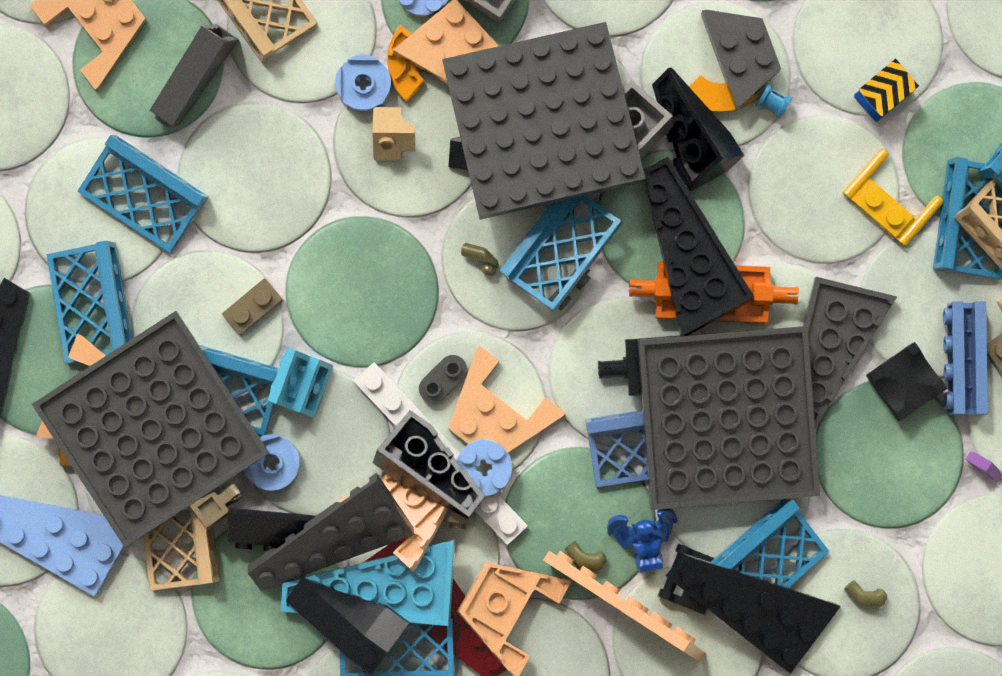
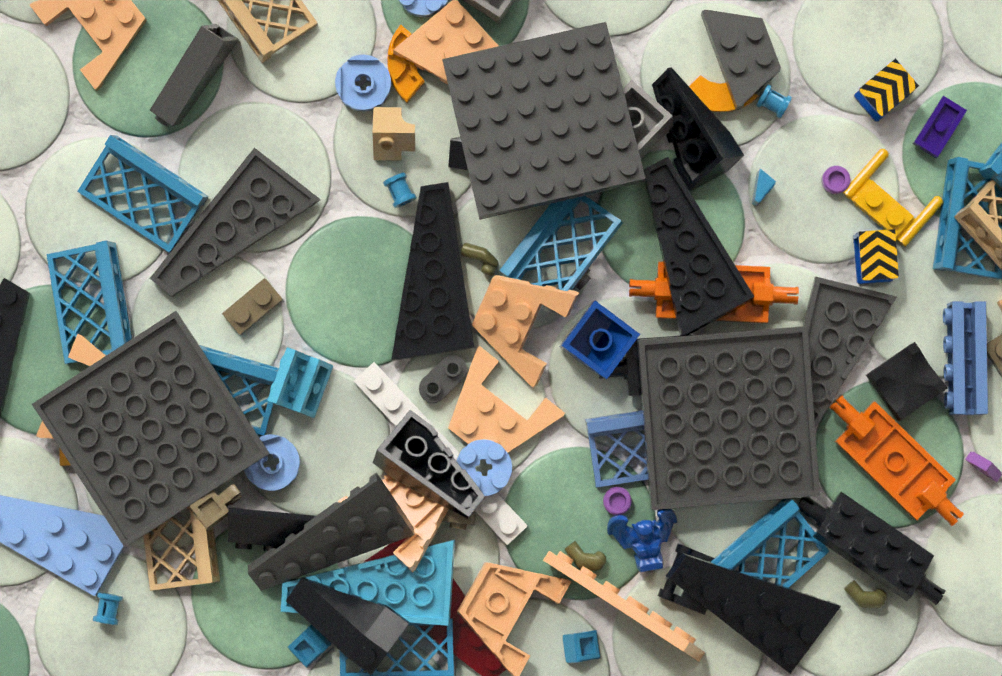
(107, 608): none -> dark azure bush
(242, 213): none -> dark grey wing
(309, 645): none -> dark azure slope
(399, 190): none -> dark azure bush
(434, 297): none -> black wing
(509, 315): none -> light nougat wing
(581, 646): none -> dark azure slope
(599, 340): none -> blue slope
(617, 501): none -> medium lavender tile
(763, 185): none -> dark azure slope
(835, 179): none -> medium lavender tile
(873, 546): none -> black plate
(875, 256): none -> piece
(895, 461): none -> orange plate
(939, 127): none -> dark purple plate

